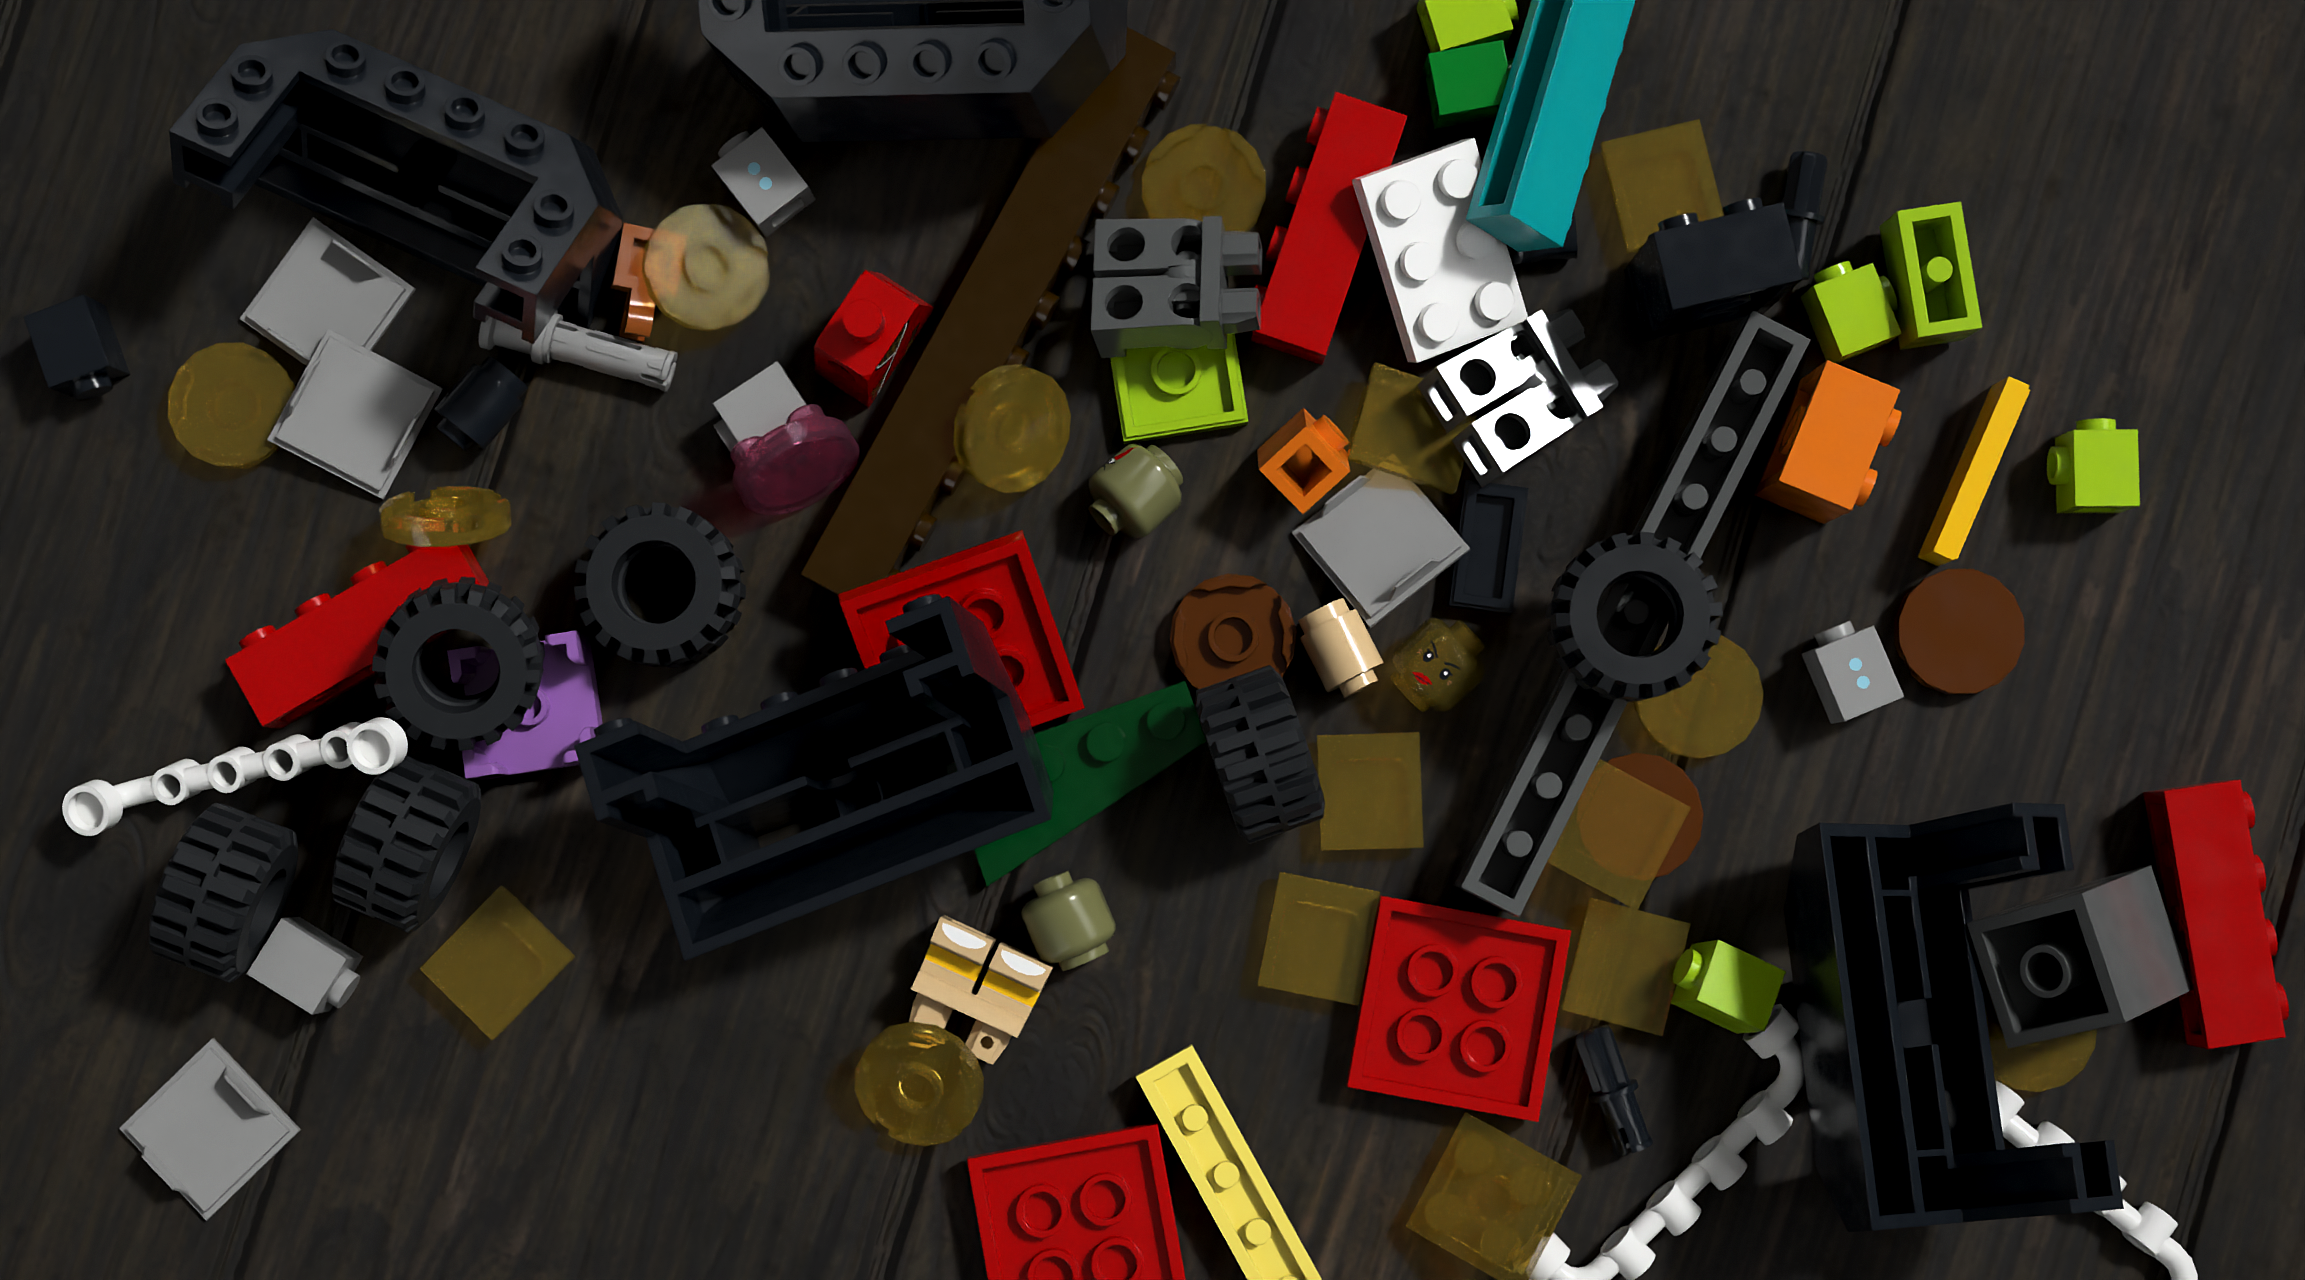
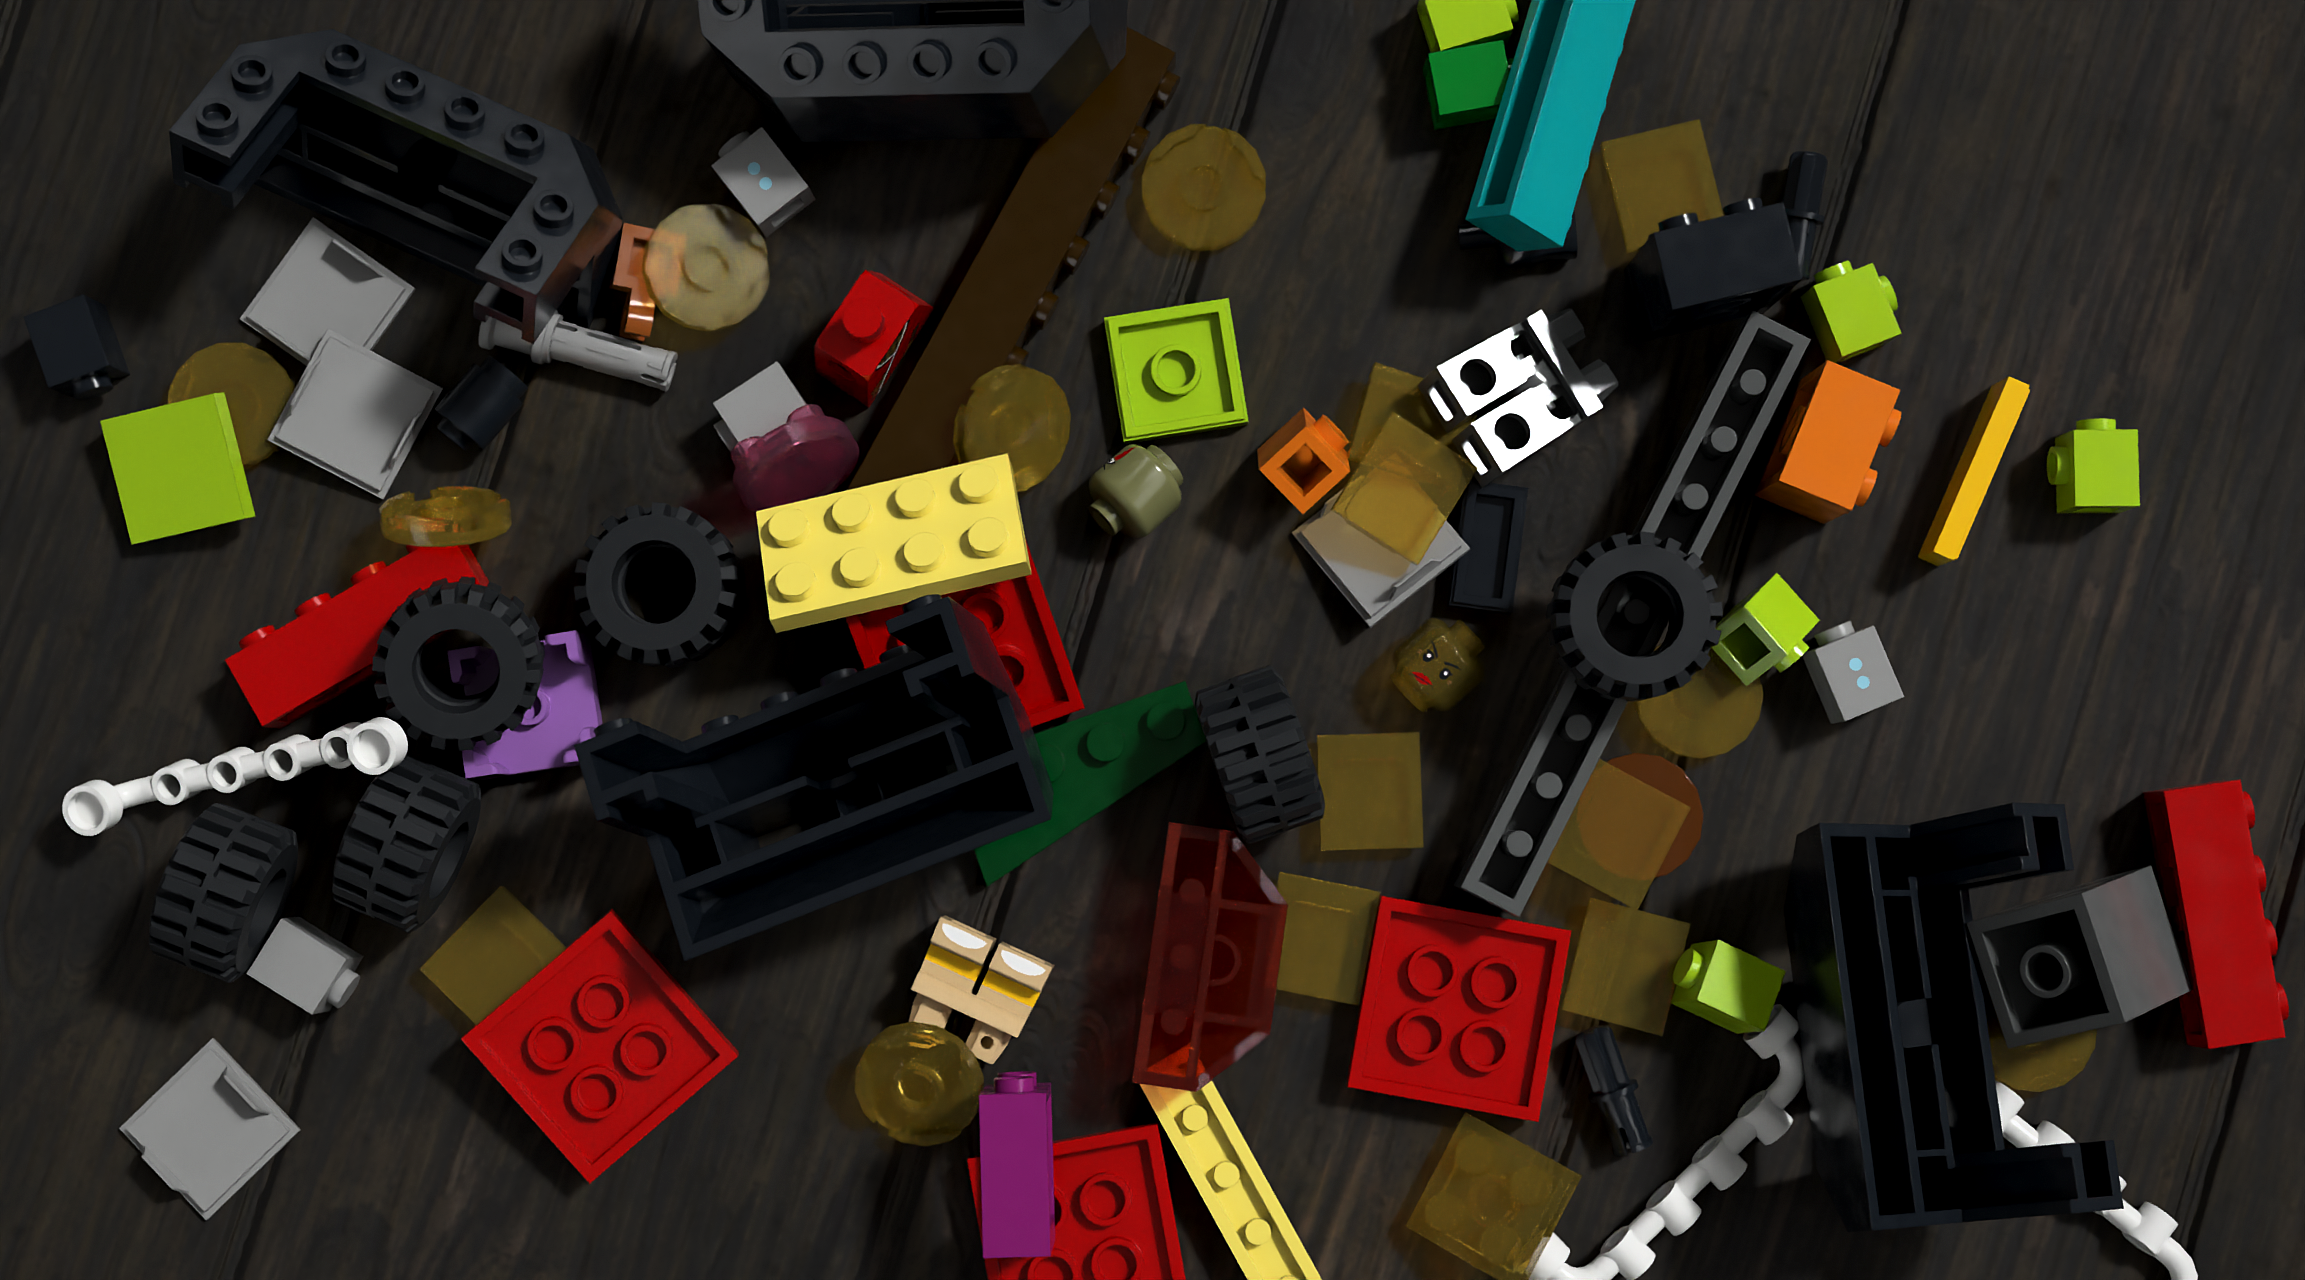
(177, 468): none -> lime tile
(600, 1045): none -> red plate
(892, 543): none -> light yellow plate
(1017, 1166): none -> magenta window
(1068, 920): olive head -> none
(1171, 284): dark grey hips -> none
(1208, 960): none -> clear red wedge
(1231, 629): reddish brown tile -> none
(1327, 228): red brick -> none
(1340, 648): tan brick -> none
(1404, 489): none -> clear yellow piece
(1438, 269): white plate -> none
(1765, 630): none -> lime brick
(1931, 275): lime brick -> none
(1959, 631): reddish brown tile -> none

